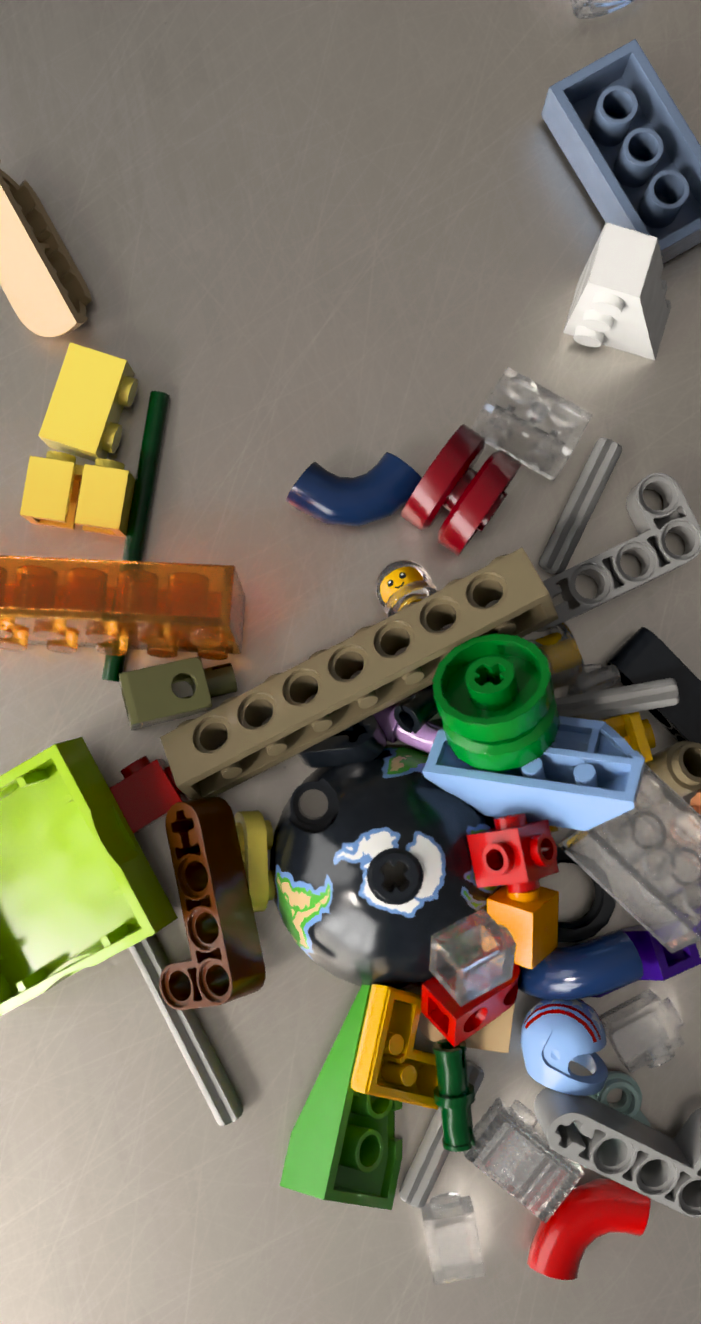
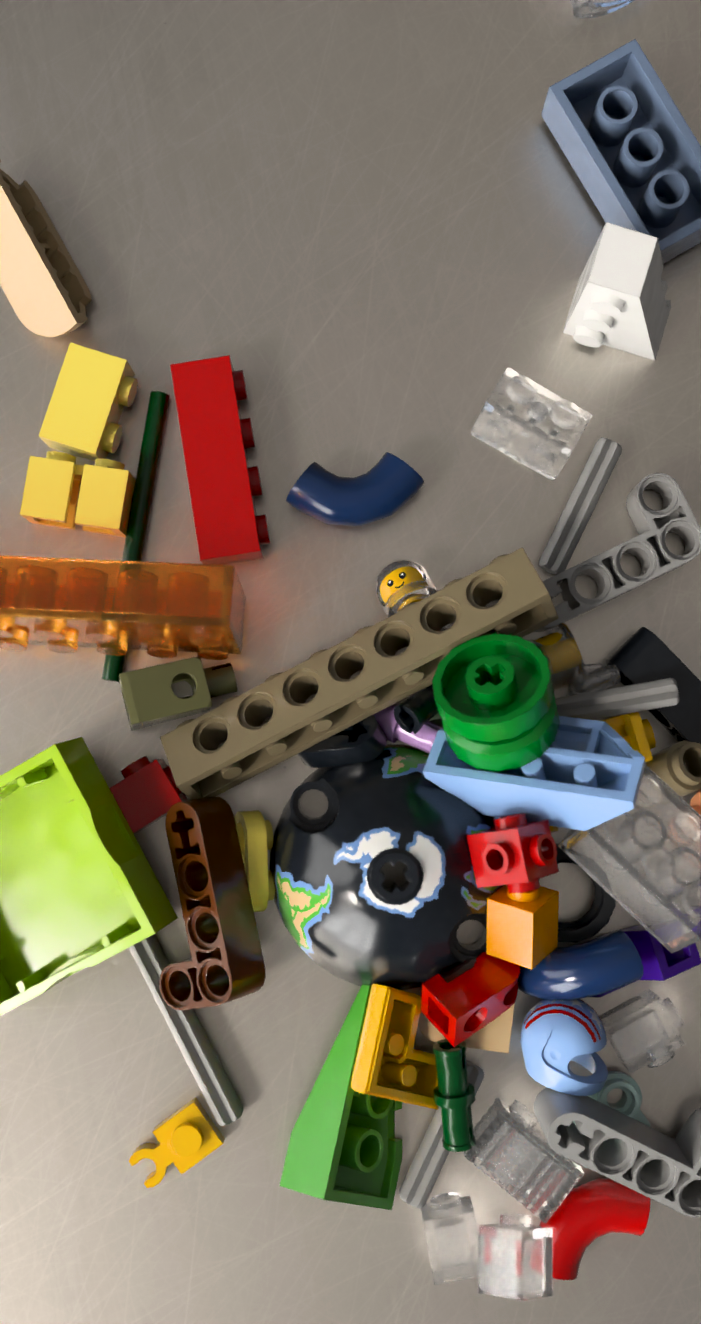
(182, 1139): none -> yellow plate
(217, 461): none -> red brick
(465, 493): dark red wheel -> none
(472, 956): clear brick -> none
(515, 1258): none -> clear brick

